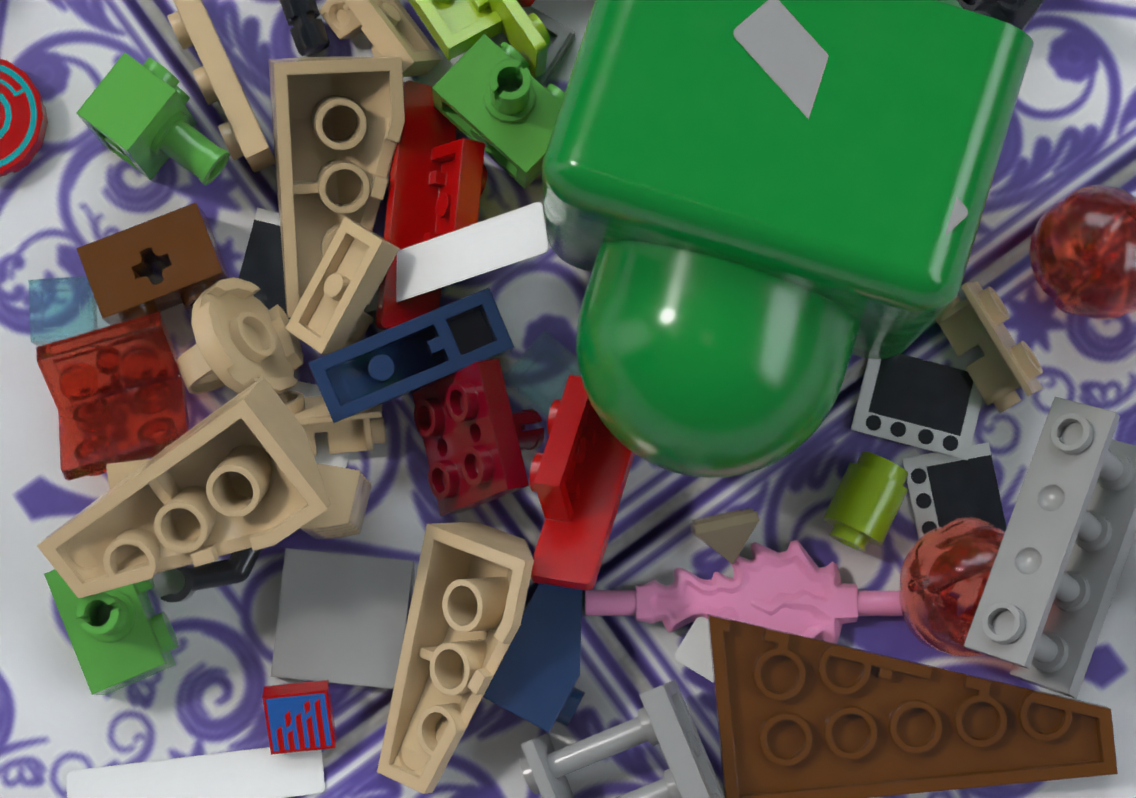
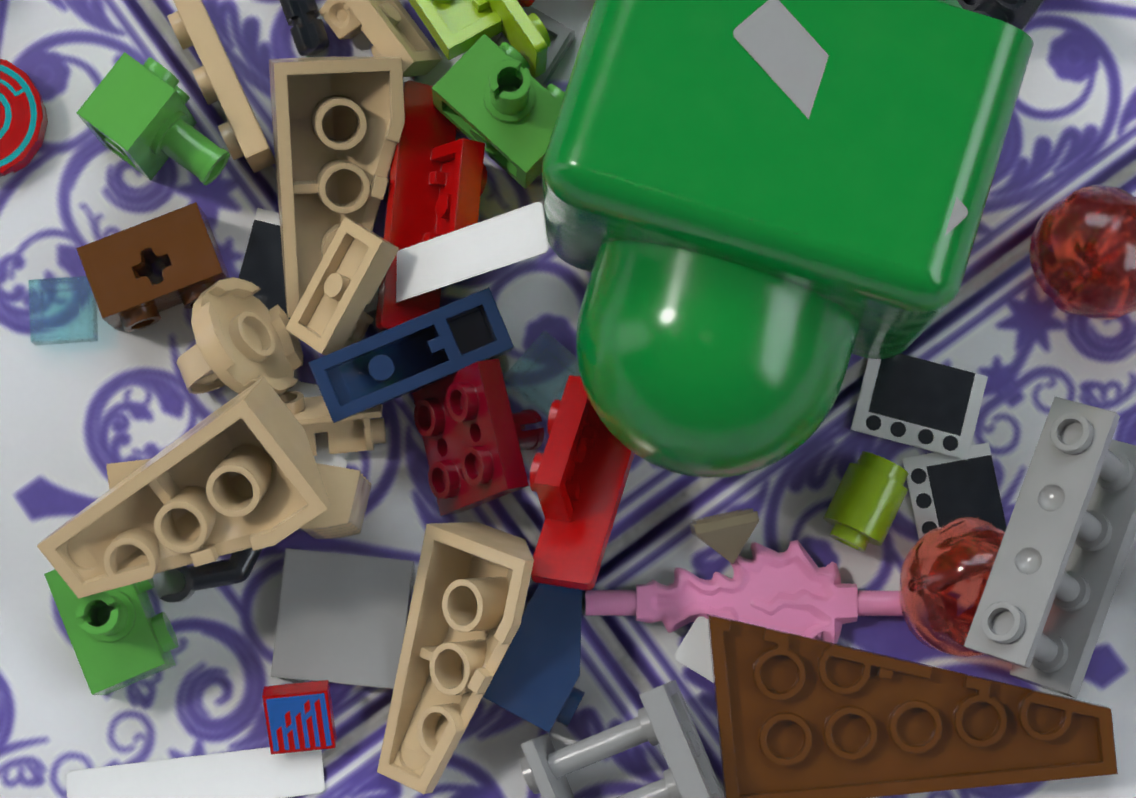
(115, 394): clear red bracket -> none
(1005, 363): tan hinge -> none

